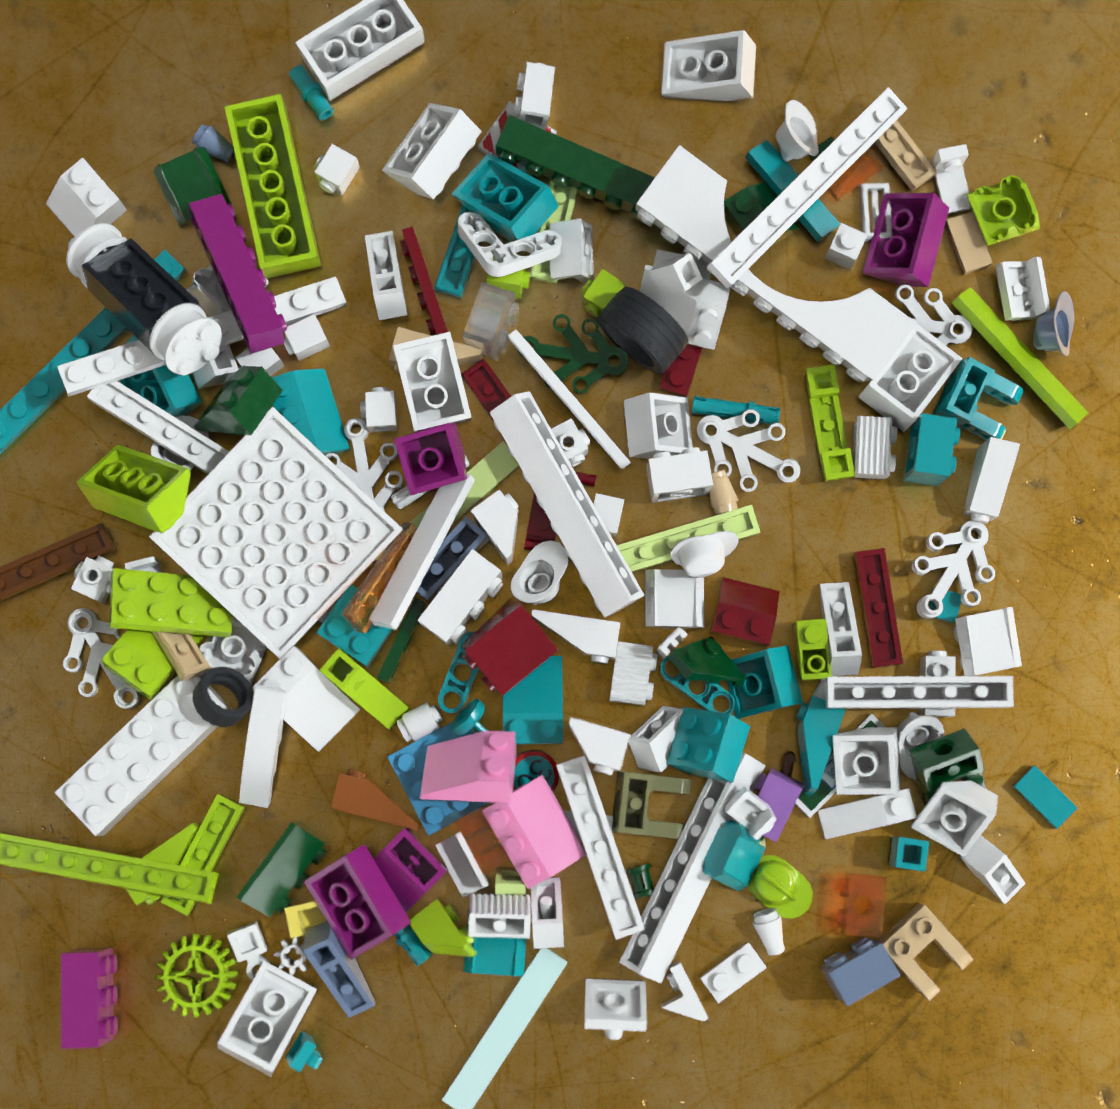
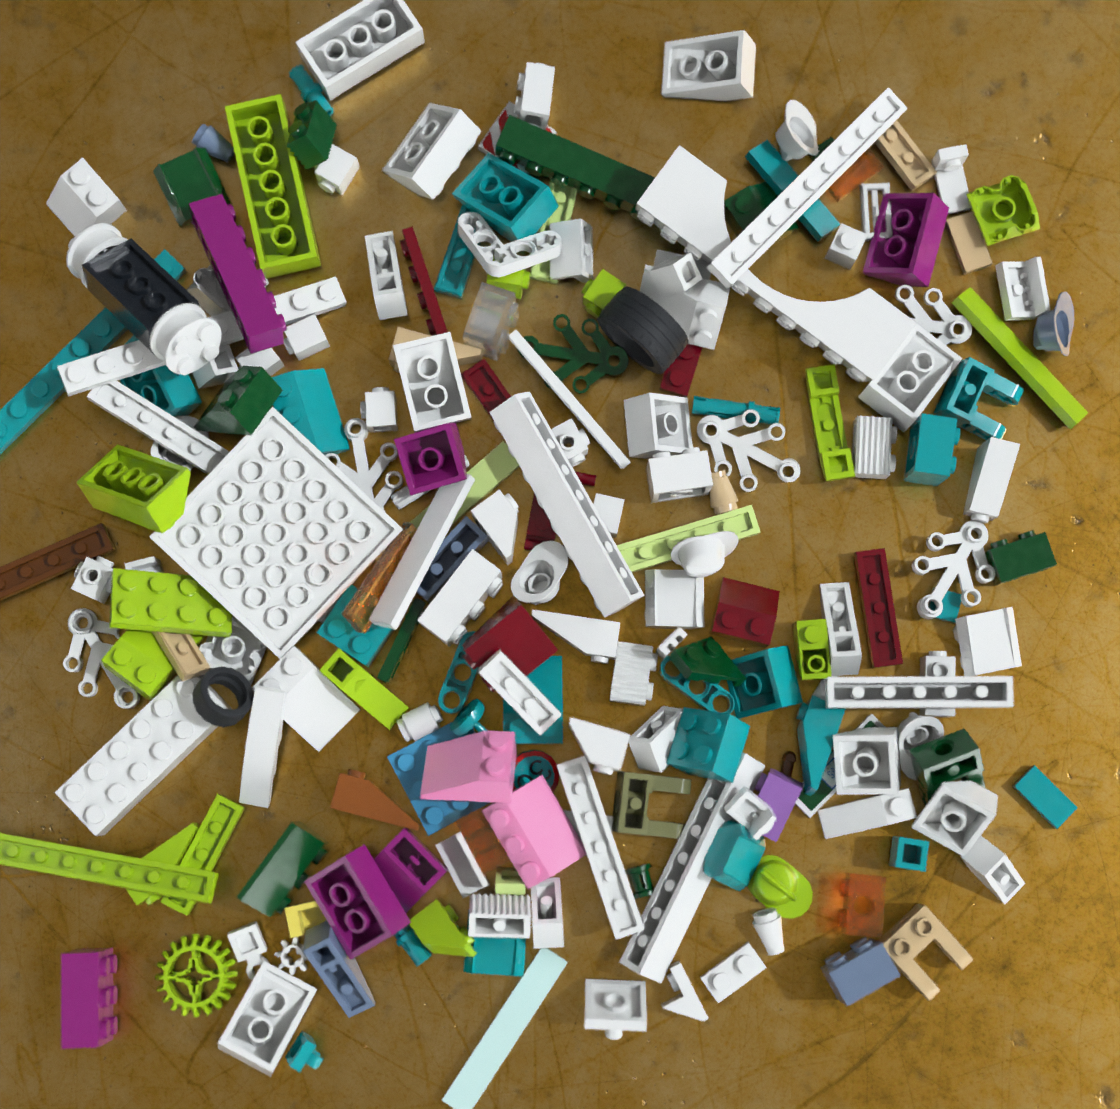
(311, 134): none -> dark green brick
(519, 692): none -> white plate
(1020, 558): none -> dark green brick

